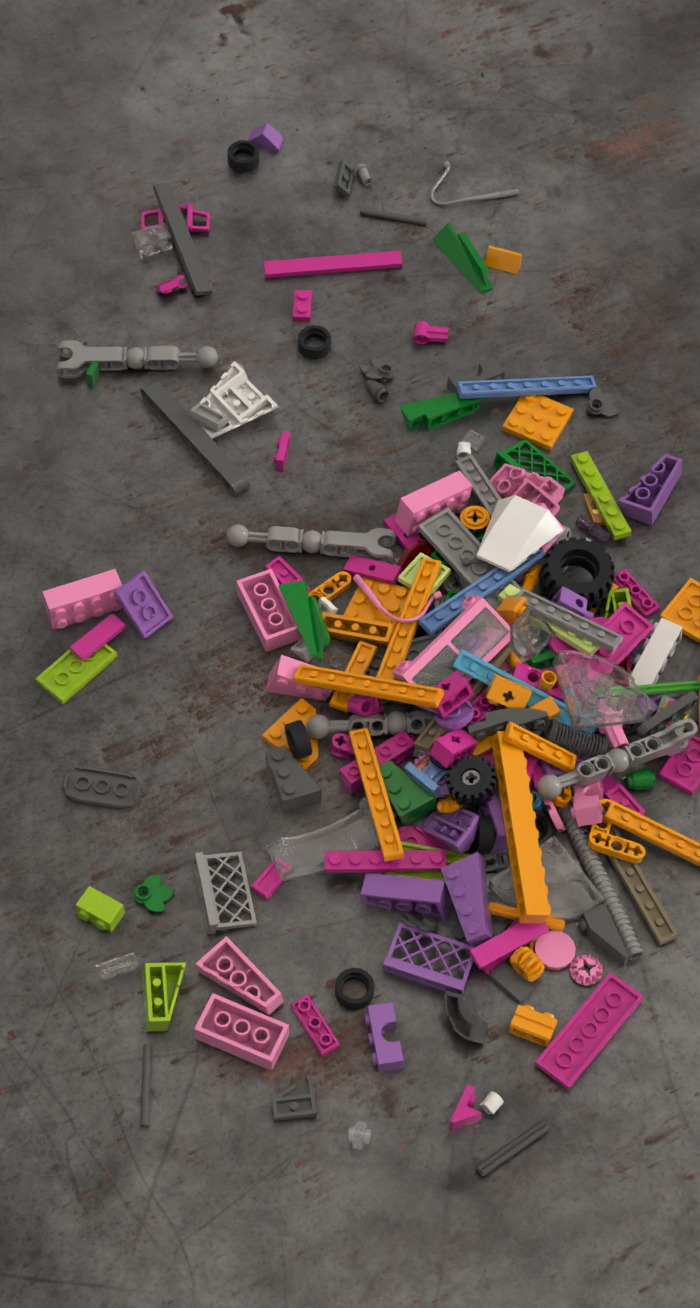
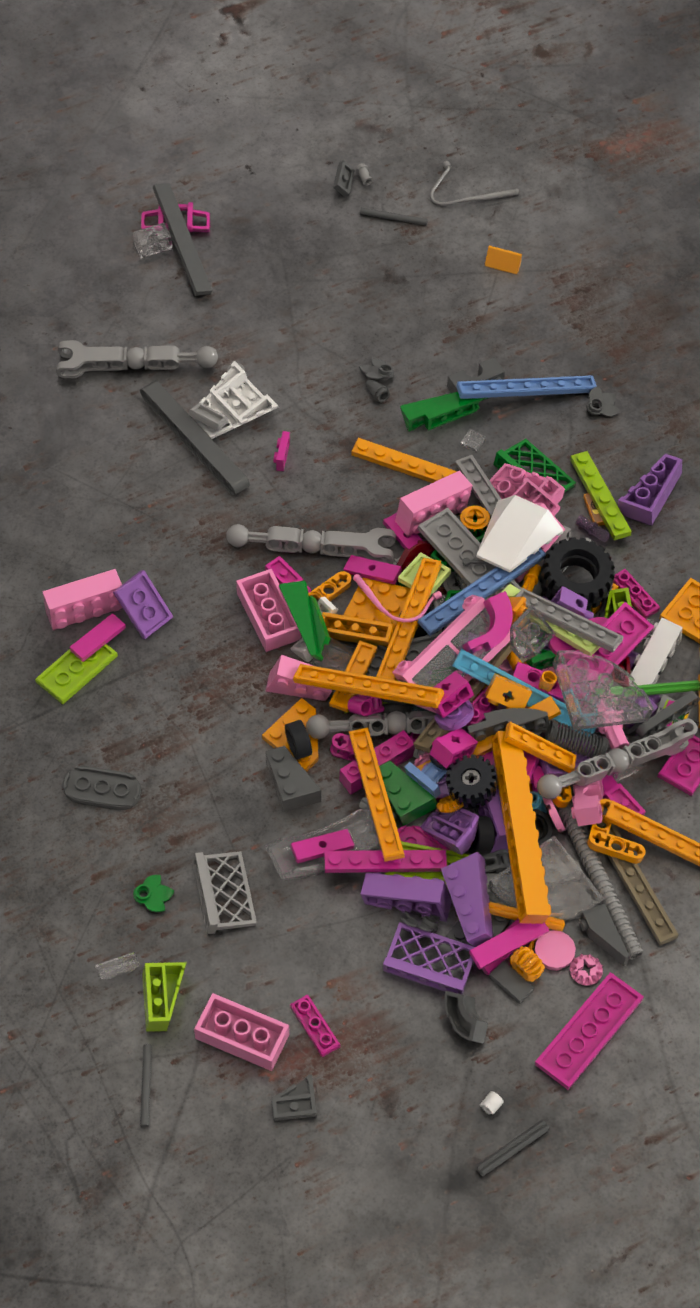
(92, 373): green tile -> none
(99, 909): lime brick -> none
(166, 286): dark pink plate -> none
(237, 974): bright pink wedge -> none
(243, 165): black tyre -> none
(266, 137): medium lavender slope -> none
(267, 882): dark pink tile -> none
(302, 305): dark pink plate -> none
(312, 847): none -> dark pink tile
(314, 352): black tyre -> none
(332, 264): dark pink tile -> none
(354, 973): black tyre -> none
(359, 1135): clear gear -> none
(386, 1054): medium lavender arch -> none
(399, 461): none -> light orange plate
(424, 332): dark pink piece -> none
(463, 450): white hose -> none
(464, 256): green wedge -> none
(464, 1113): dark pink slope -> none
(501, 617): none -> dark pink arch
(533, 1025): light orange brick -> none
(538, 420): light orange plate -> none
(640, 779): green brick -> none

